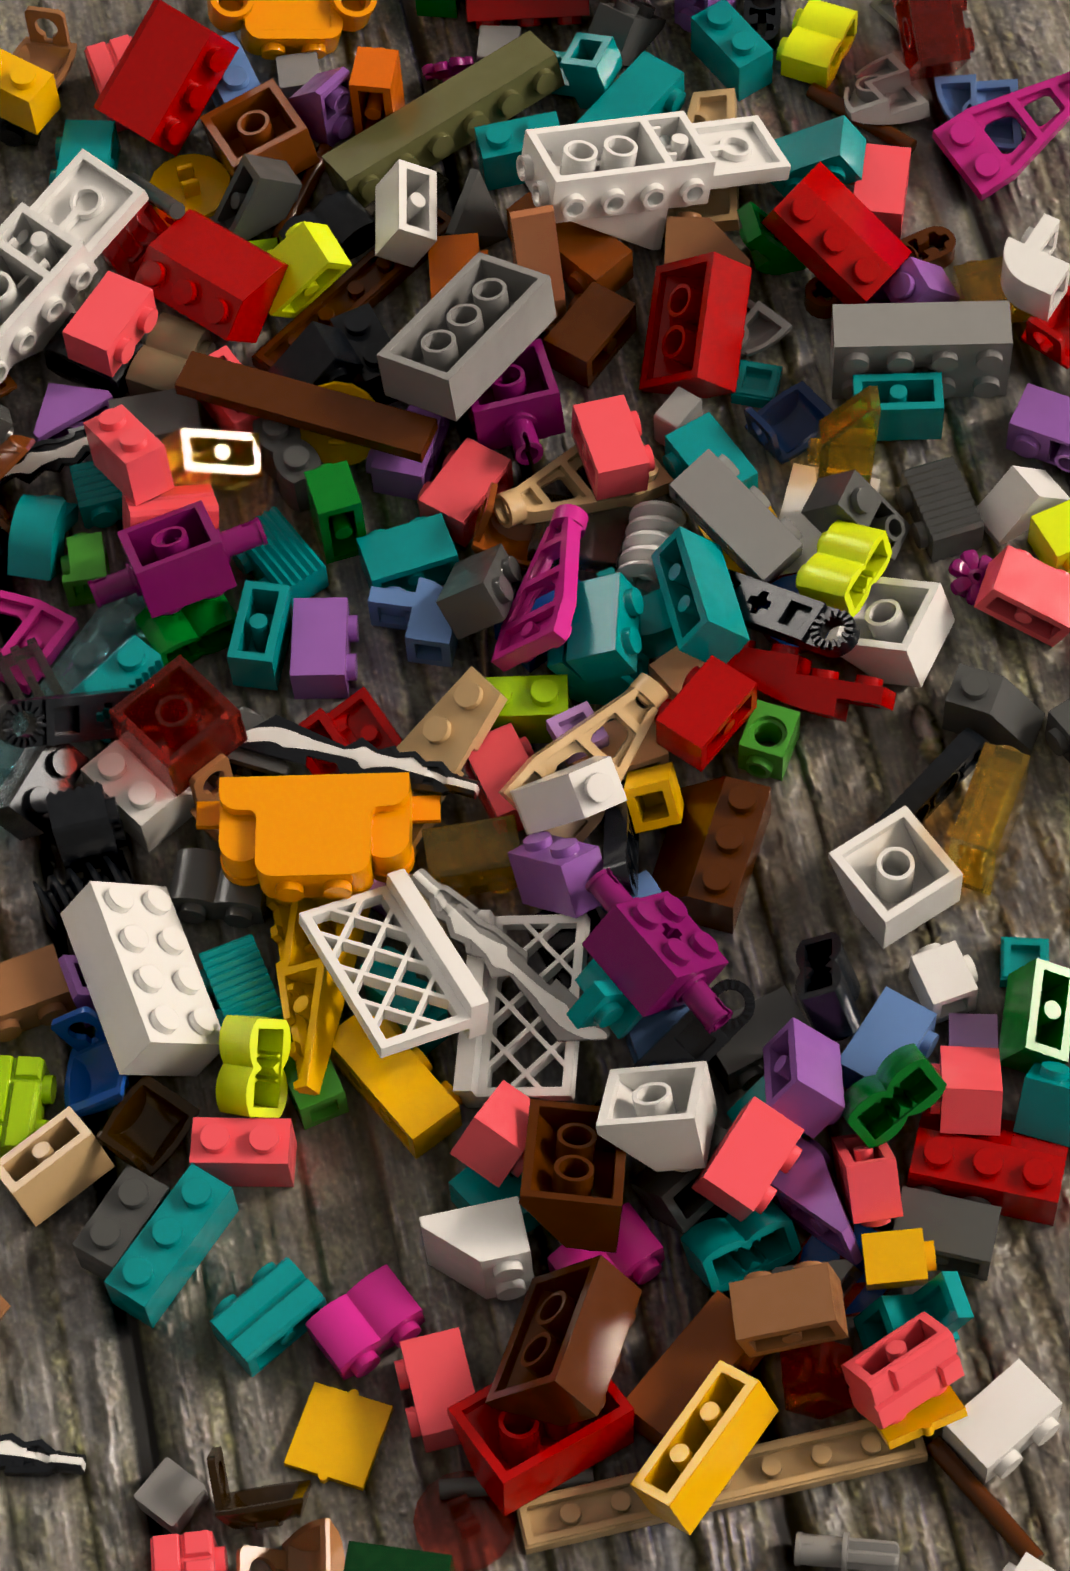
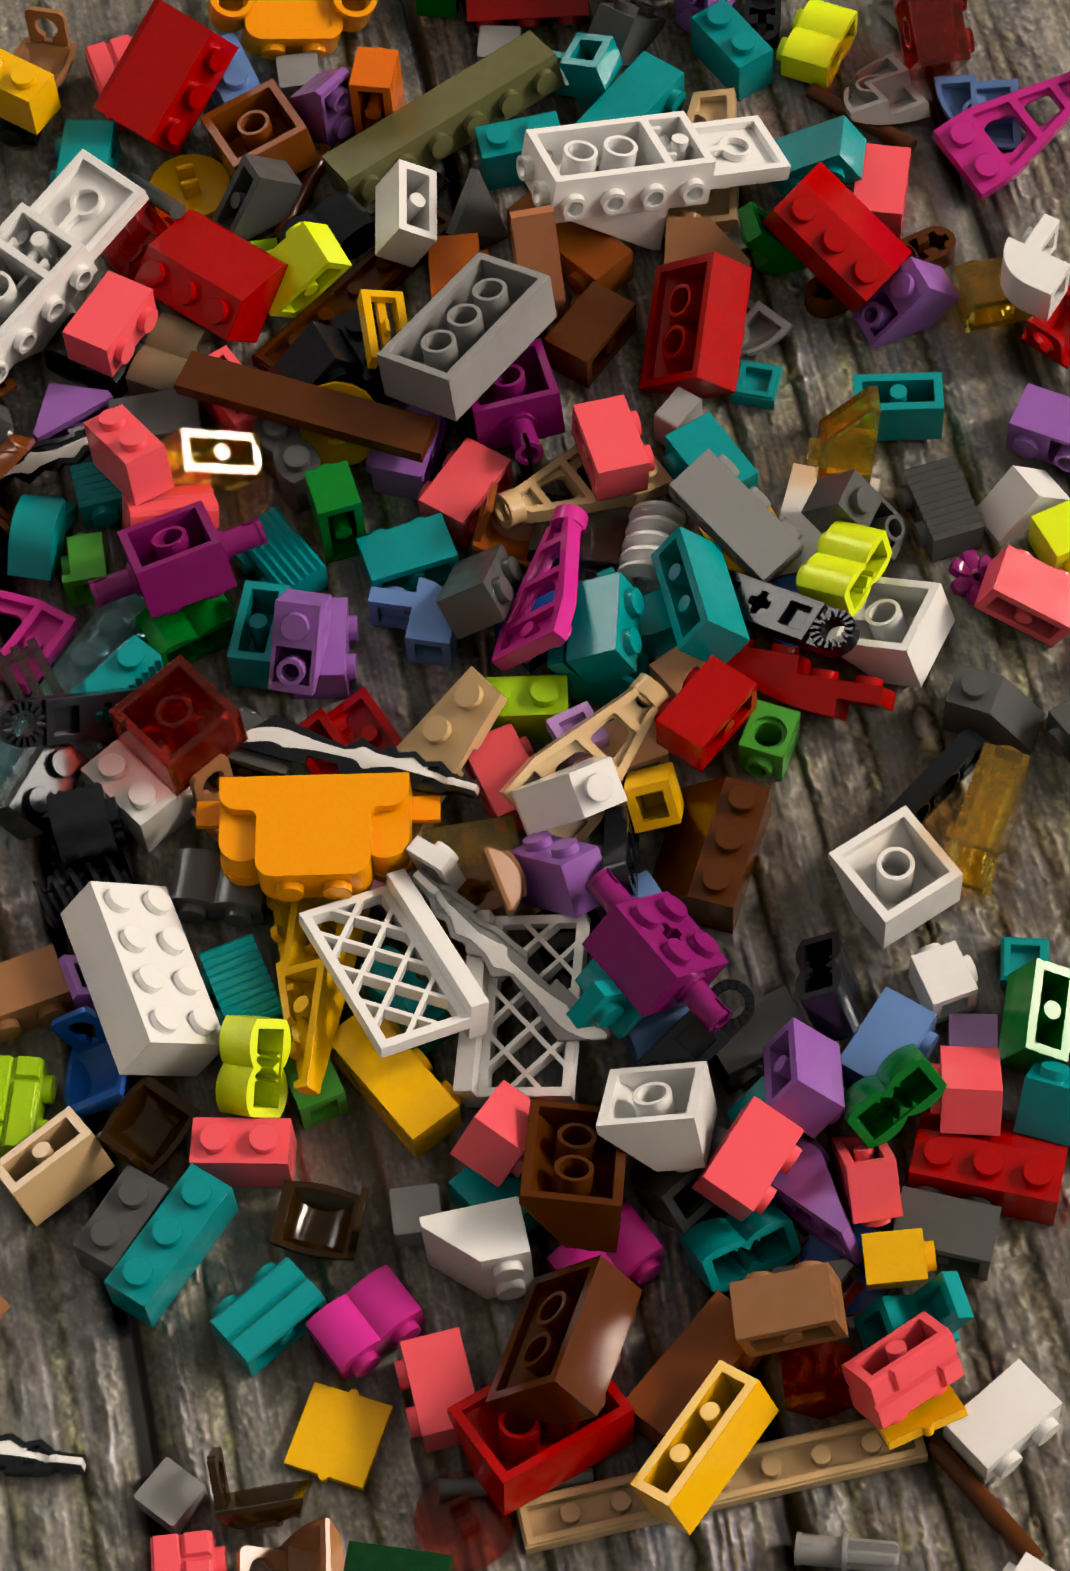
(299, 641): none -> medium lavender slope
(319, 1220): none -> dark brown piece
(367, 322): none -> yellow tile
(407, 1206): none -> light grey piece
(437, 860): none -> white plate
(445, 70): magenta plant -> none
(506, 878): none -> medium nougat piece
(787, 421): dark blue piece -> none
(961, 339): light grey brick -> none

